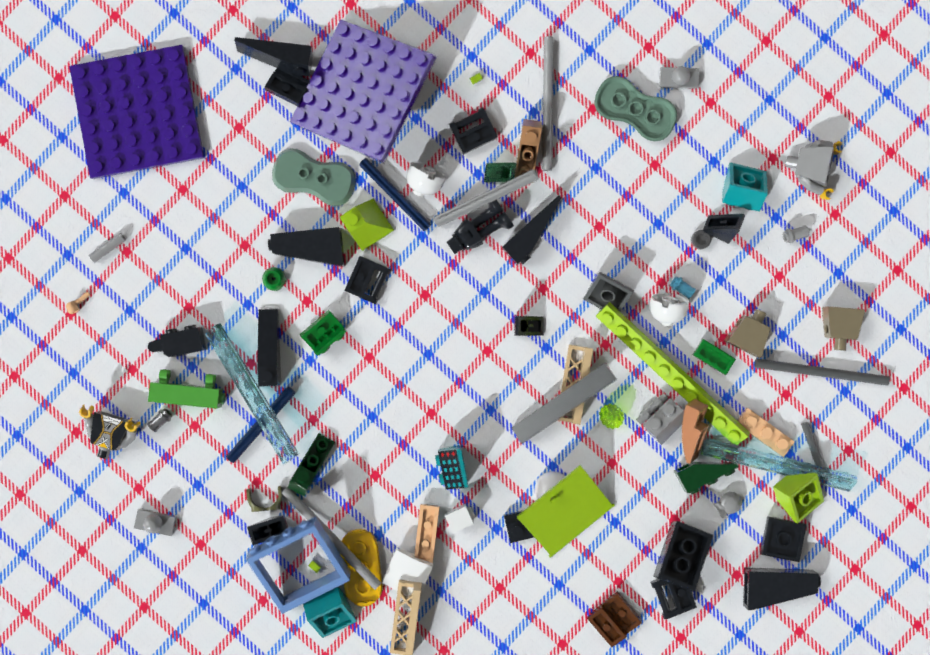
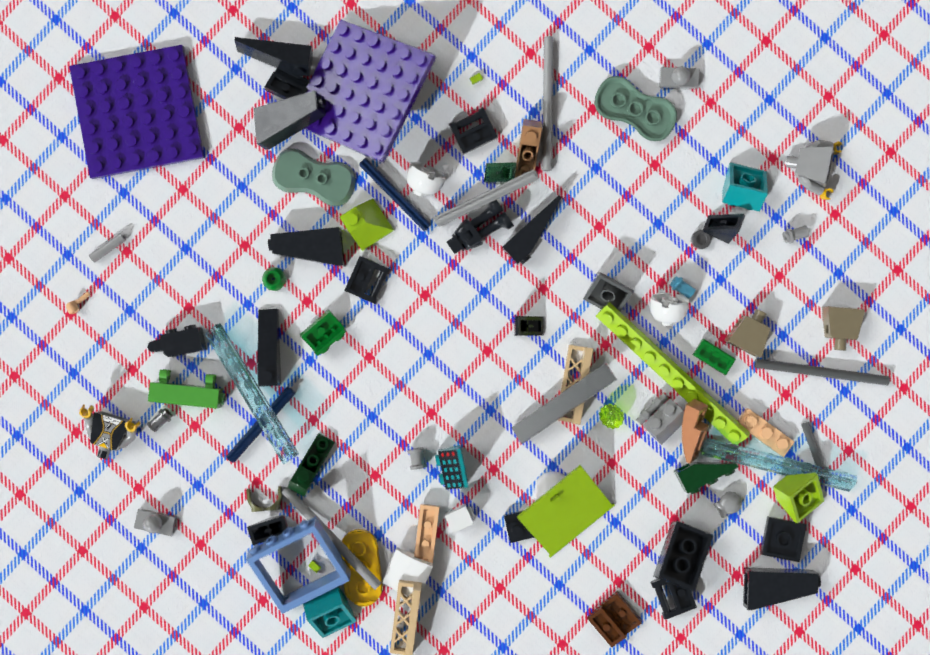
(287, 117): none -> slope
(417, 458): none -> light grey bush

